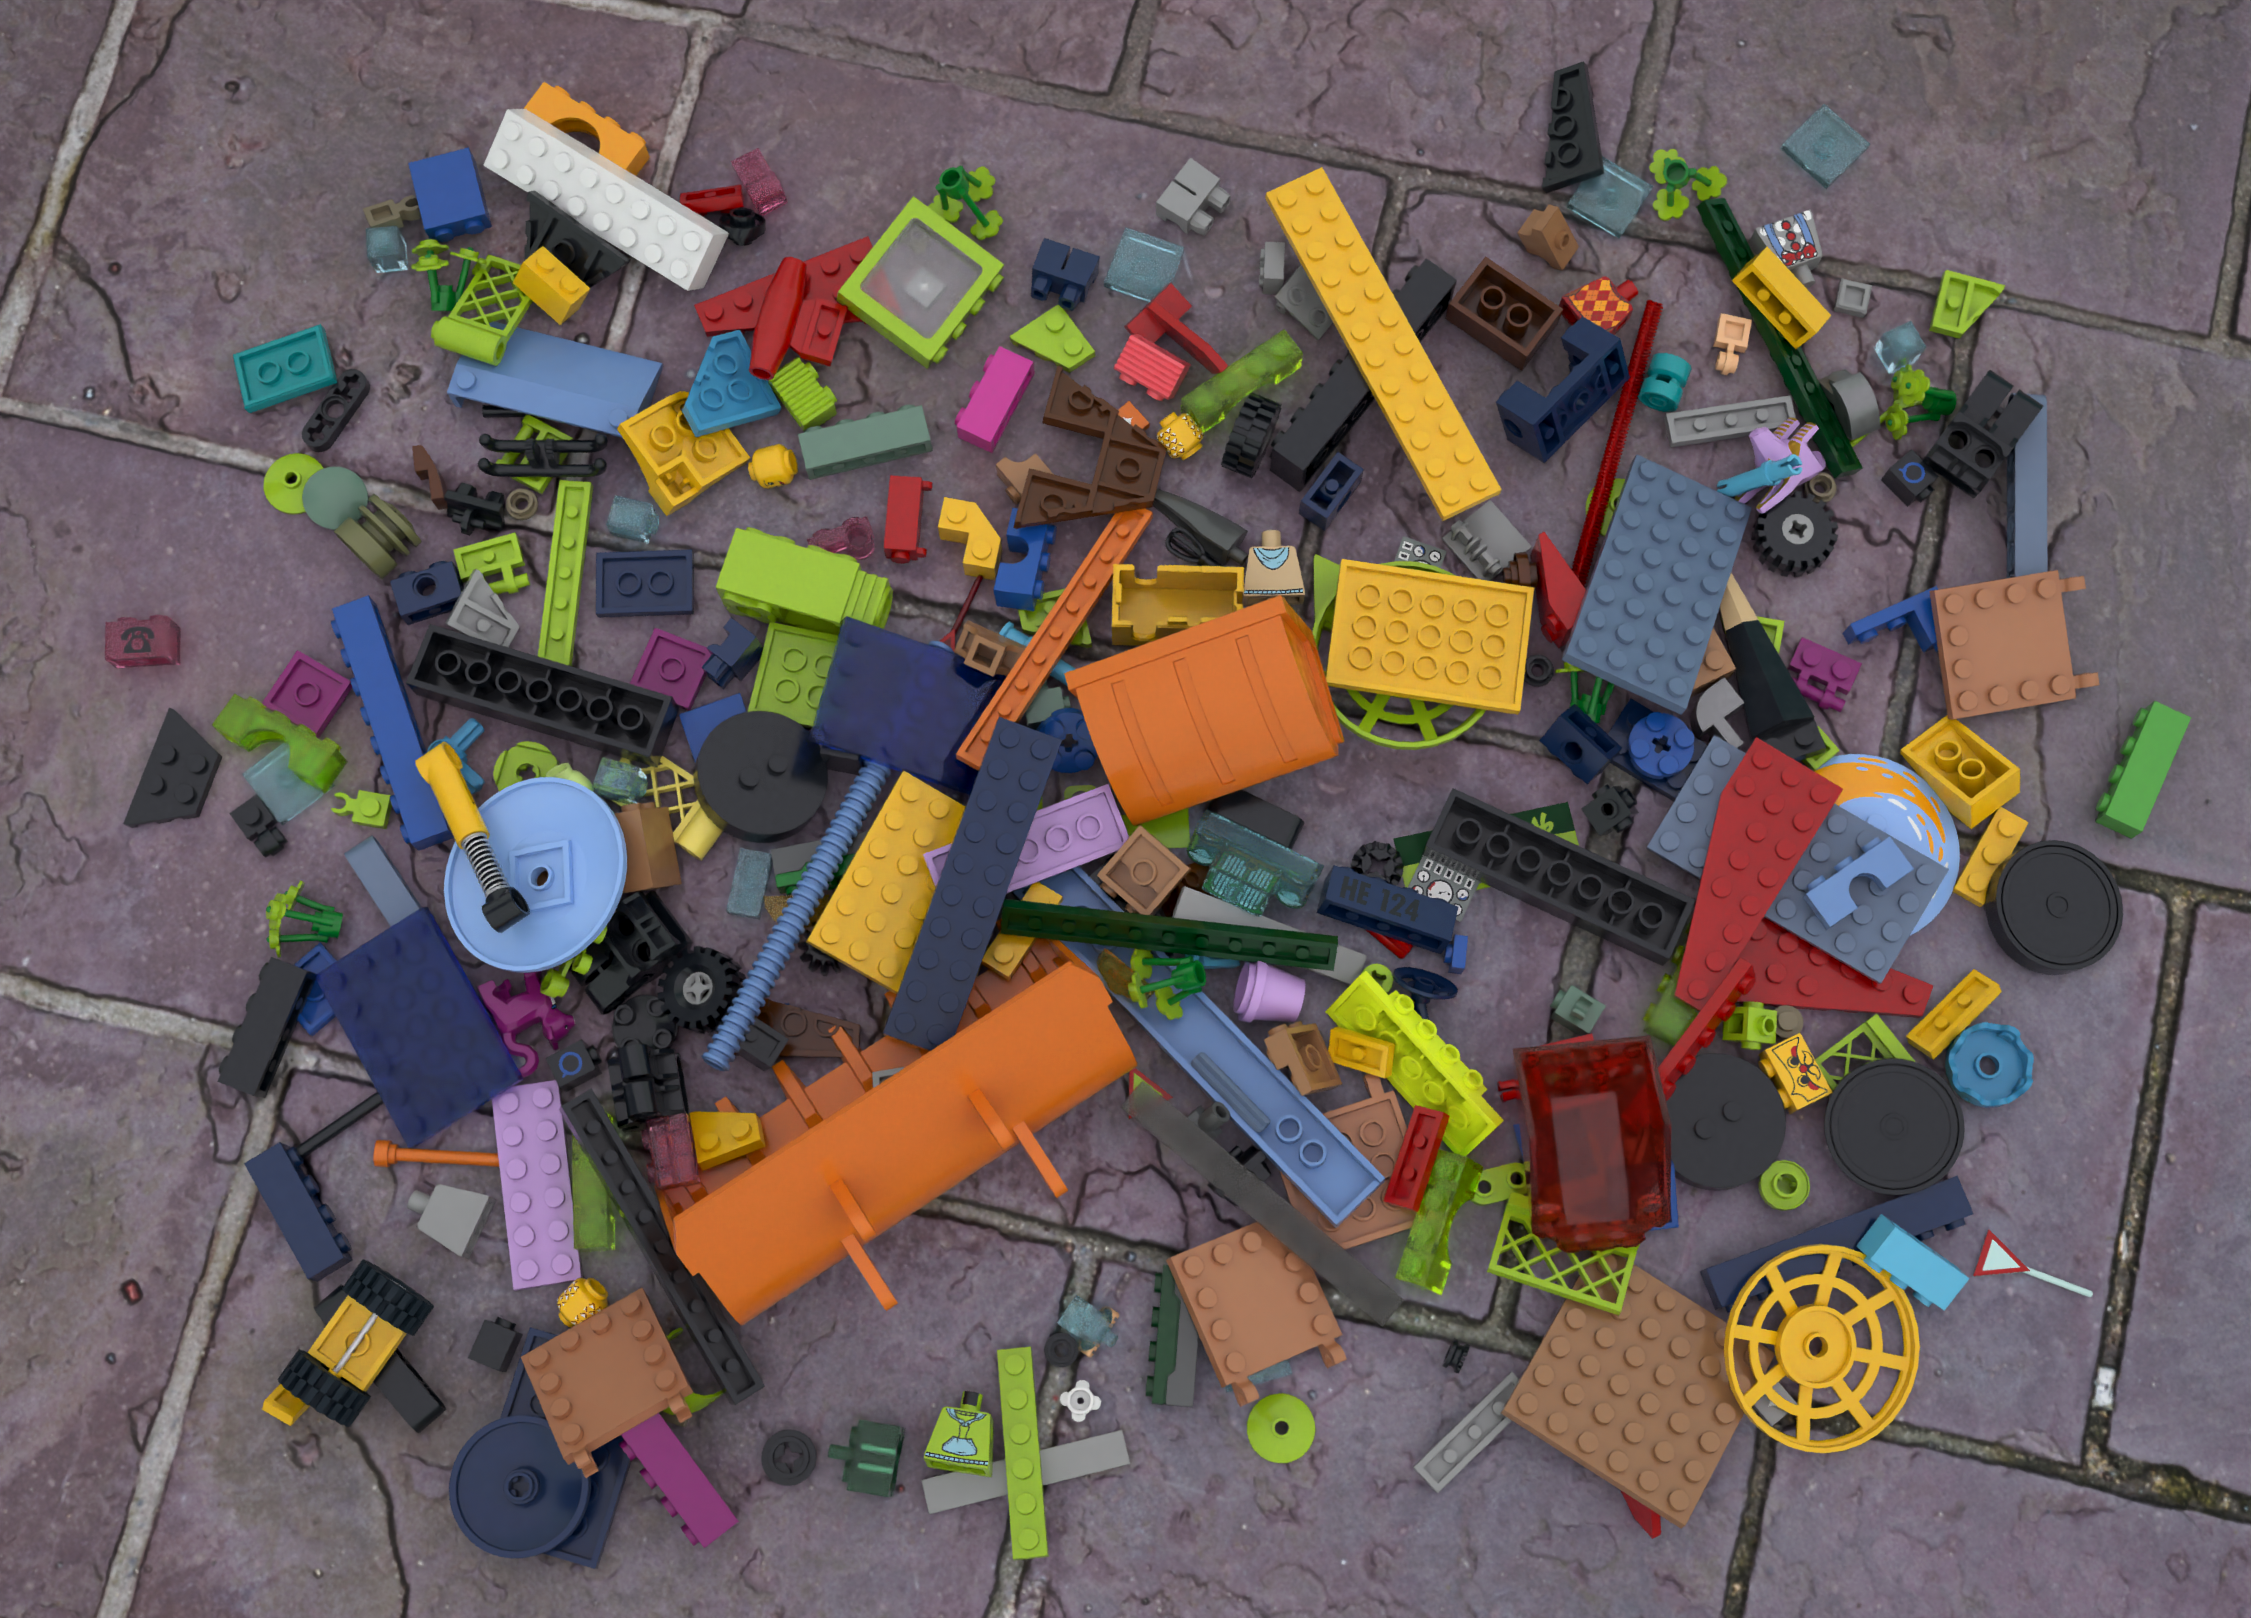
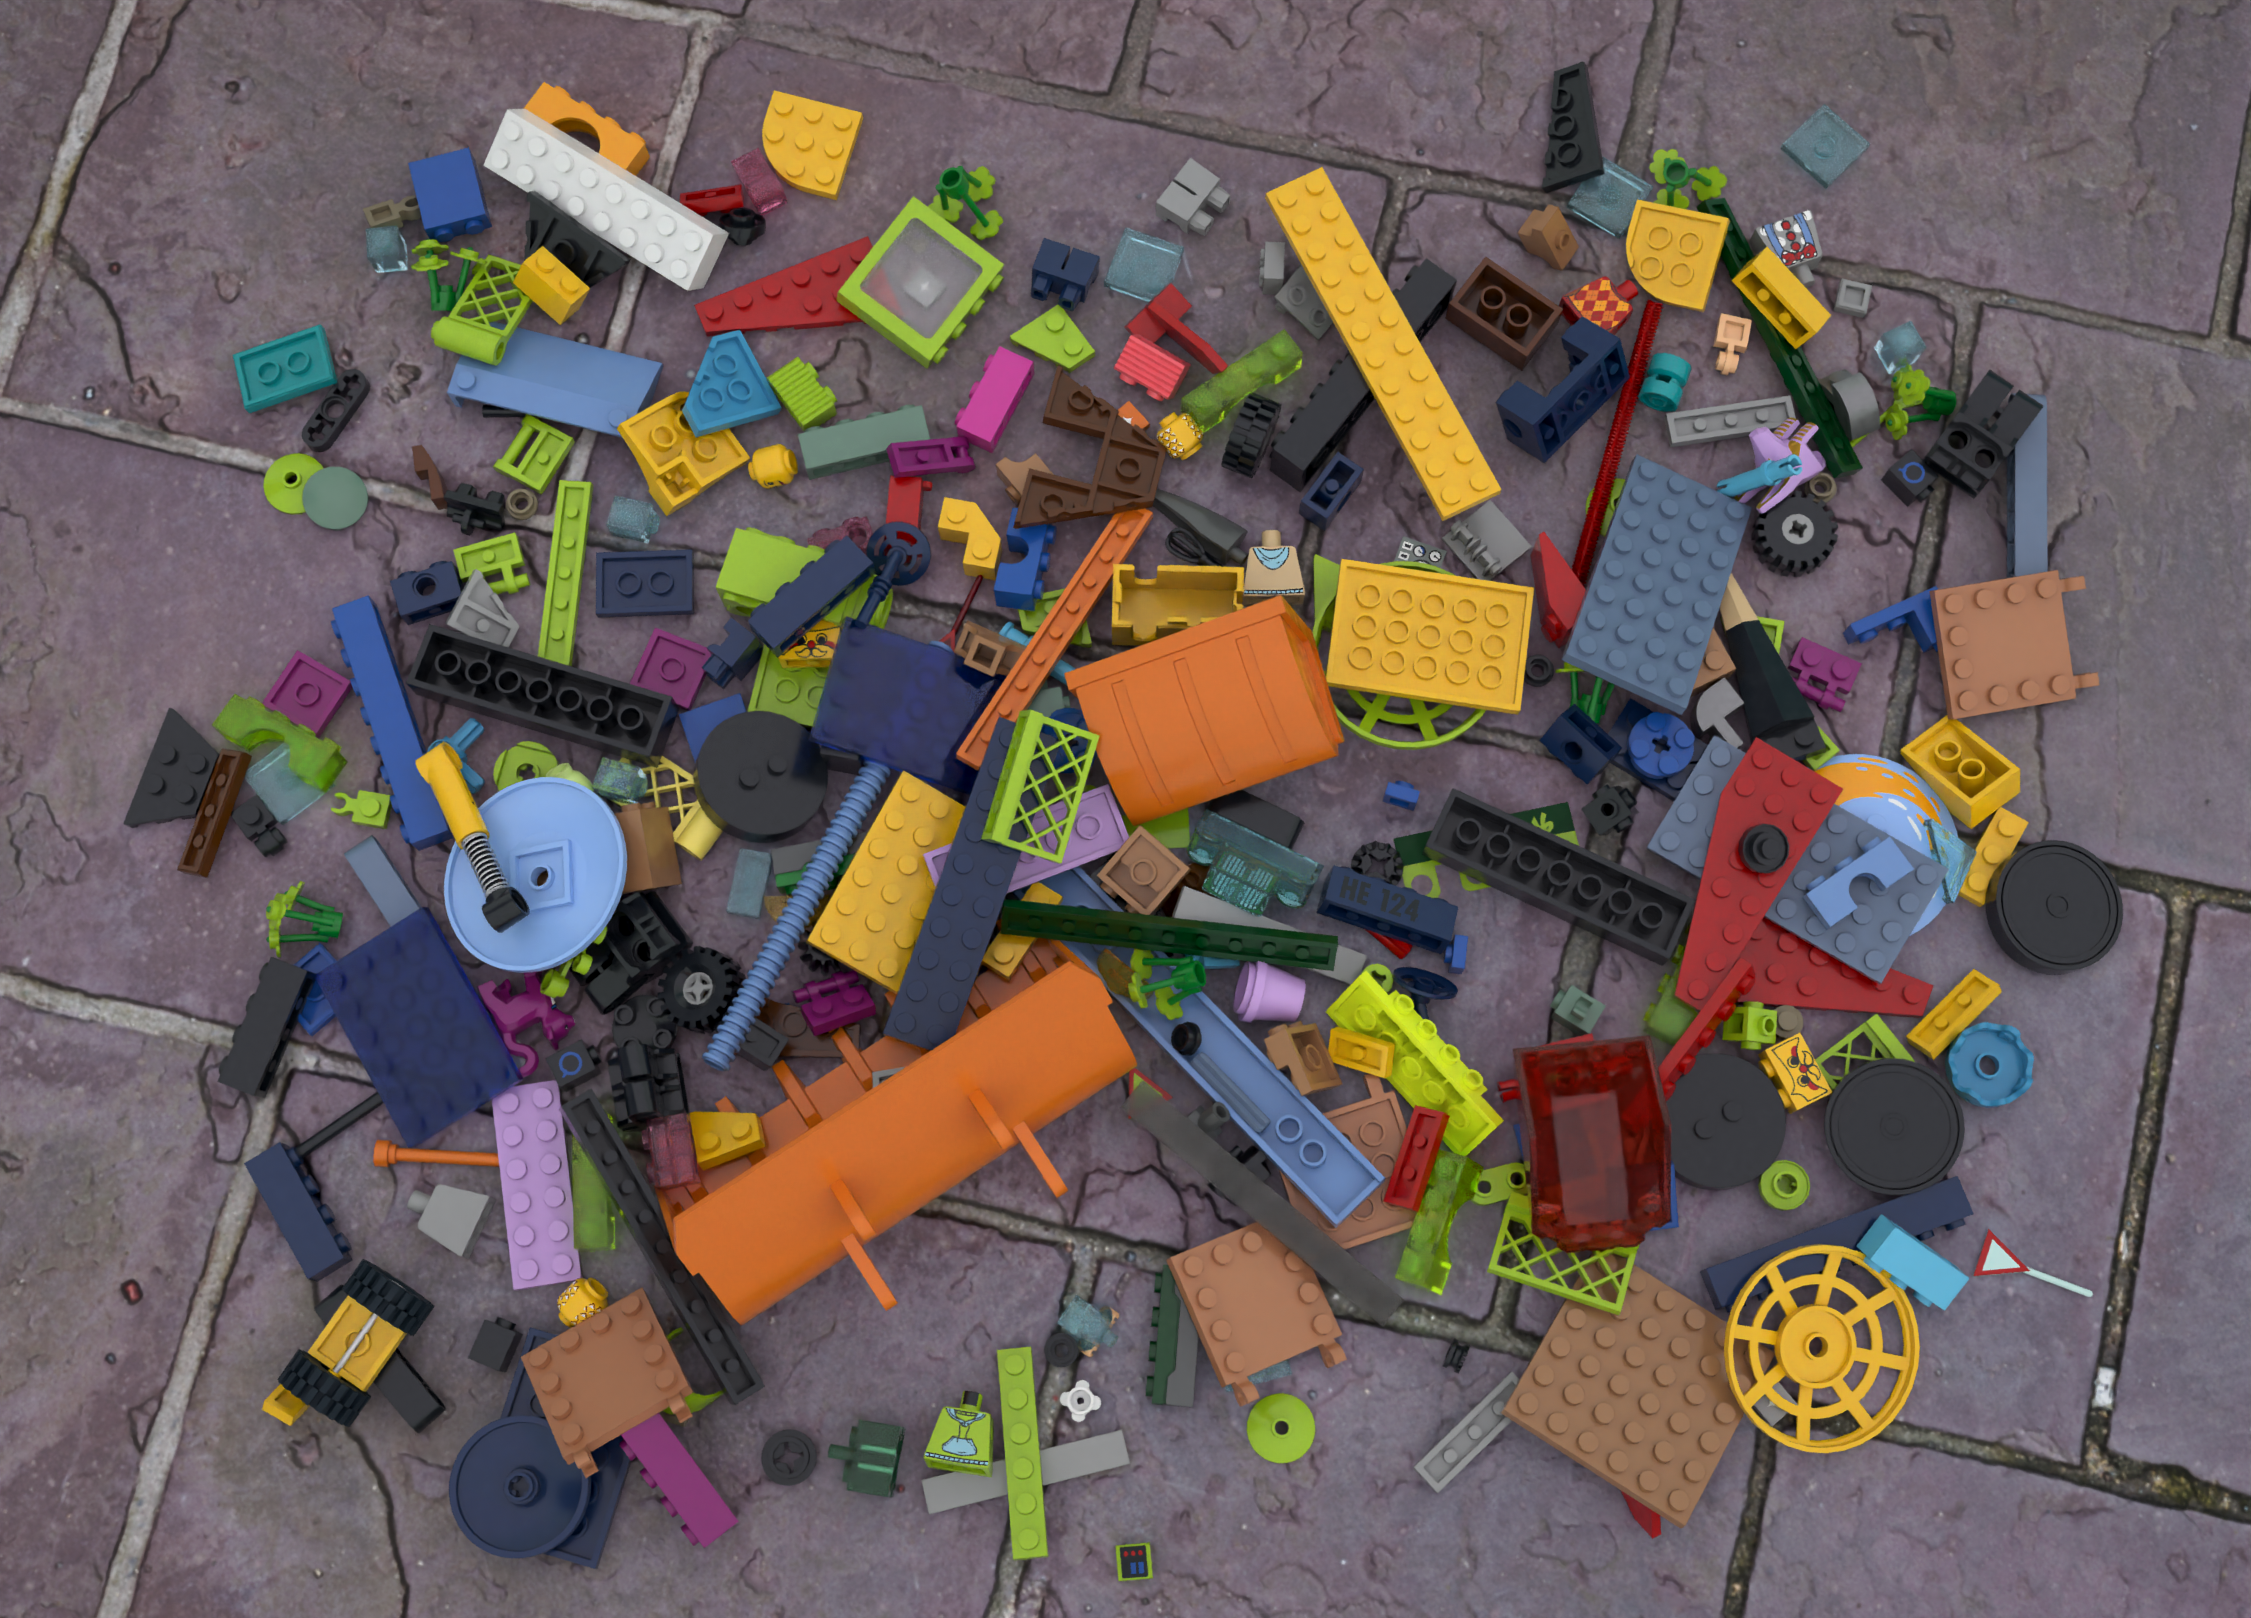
(142, 642): clear pink brick -> none
(214, 813): none -> reddish brown tile
(378, 536): olive wheel -> none
(543, 457): black piece -> none
(789, 321): red plate -> none
(810, 142): none -> yellow plate
(811, 595): none -> dark blue brick
(813, 648): none -> brick
(836, 1009): none -> magenta plate
(893, 562): none -> dark blue dish
(930, 457): none -> magenta plate
(1013, 778): none -> lime fence
(1134, 1561): none -> slope
(1186, 1038): none -> black plate
(1401, 795): none -> blue plate
(1445, 883): sticker -> none
(1521, 571): reddish brown plate -> none
(1675, 252): none -> yellow plate
(1763, 848): none -> black plate
(1952, 854): none -> clear light blue tile
(1961, 302): lime wing -> none
(2142, 769): bright green brick -> none

